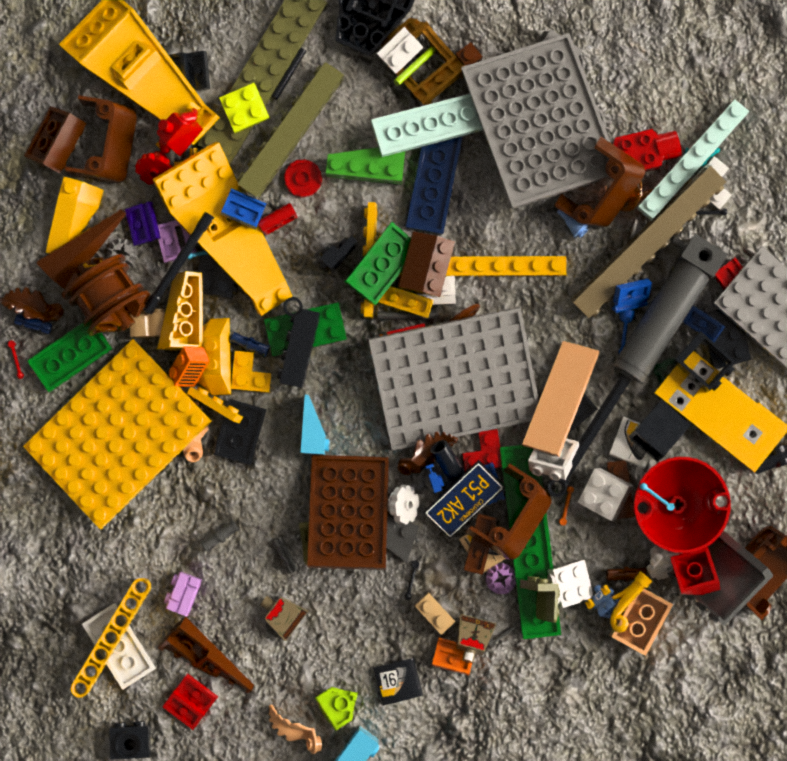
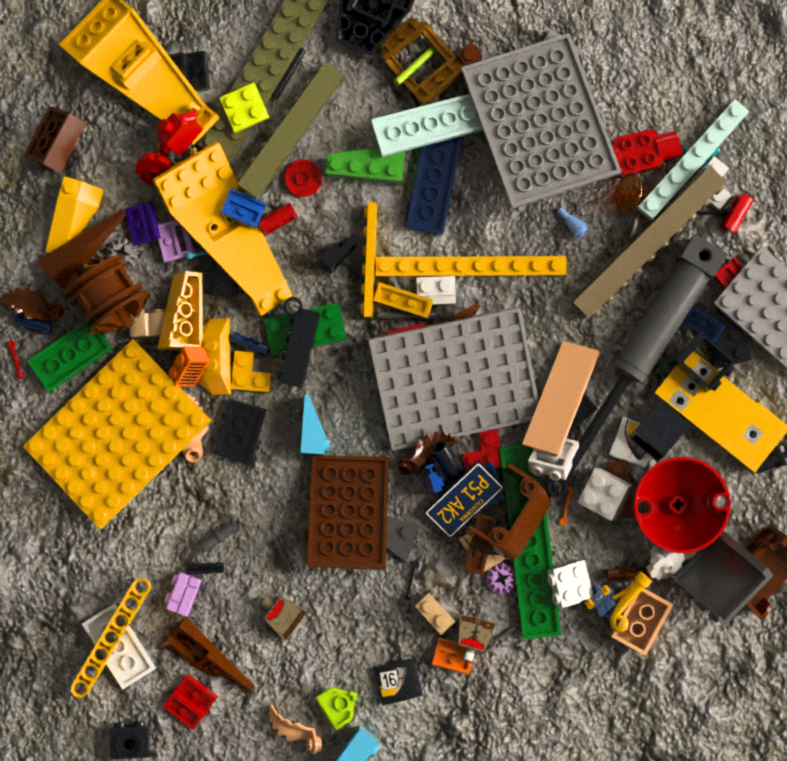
(118, 144): reddish brown windscreen -> none
(201, 227): black piece -> none
(205, 568): none -> black axle
(215, 403): yellow plate -> none
(380, 264): green plate -> none
(399, 50): white plate -> none
(403, 504): white plant -> none
(426, 264): reddish brown slope -> none
(547, 597): olive bracket -> none
(626, 175): reddish brown windscreen -> none
(626, 317): blue hinge -> none
(631, 295): blue plate -> none
(670, 506): medium azure hinge -> none
(695, 572): red slope -> none
(736, 213): none -> red brick

